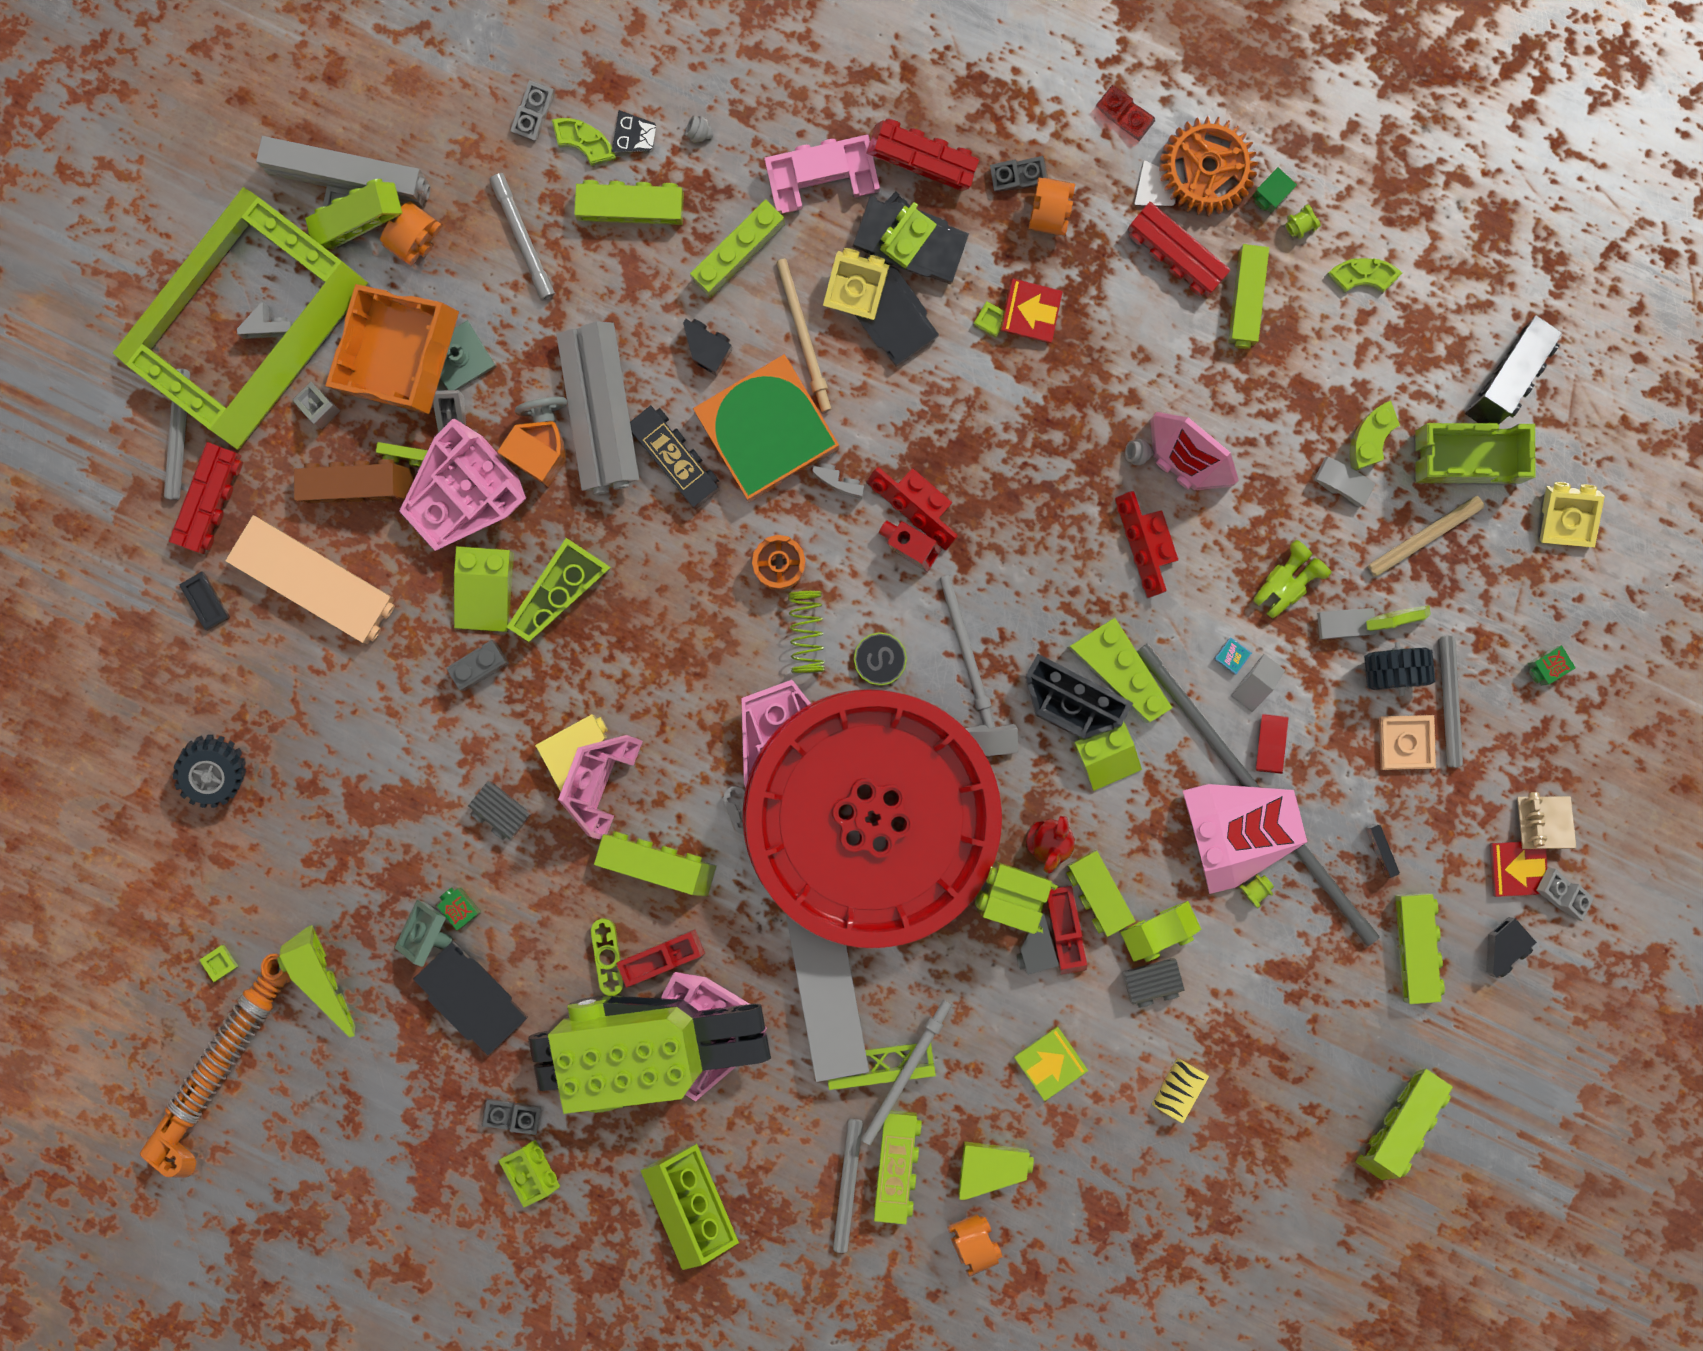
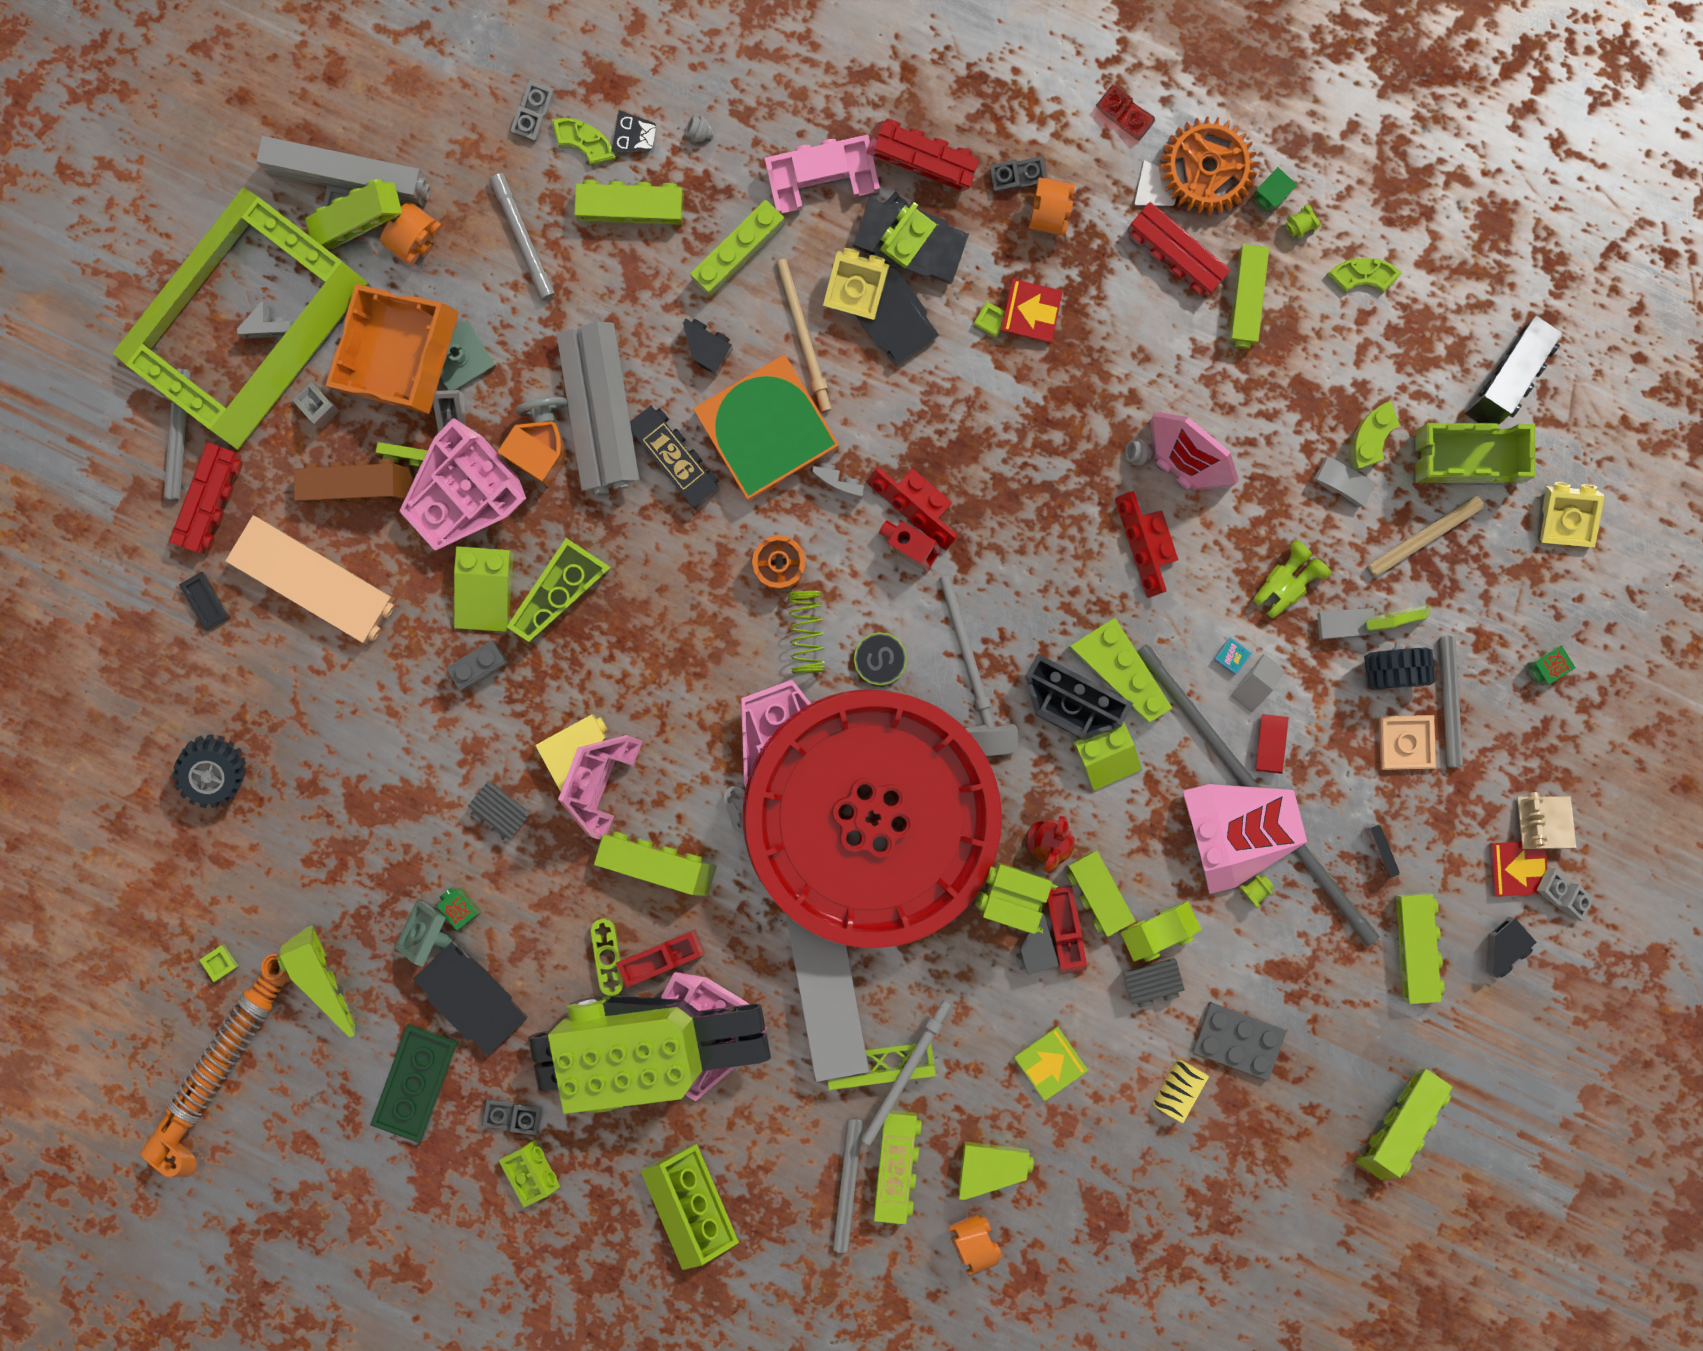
(414, 1083): none -> dark green tile
(1239, 1041): none -> dark grey plate

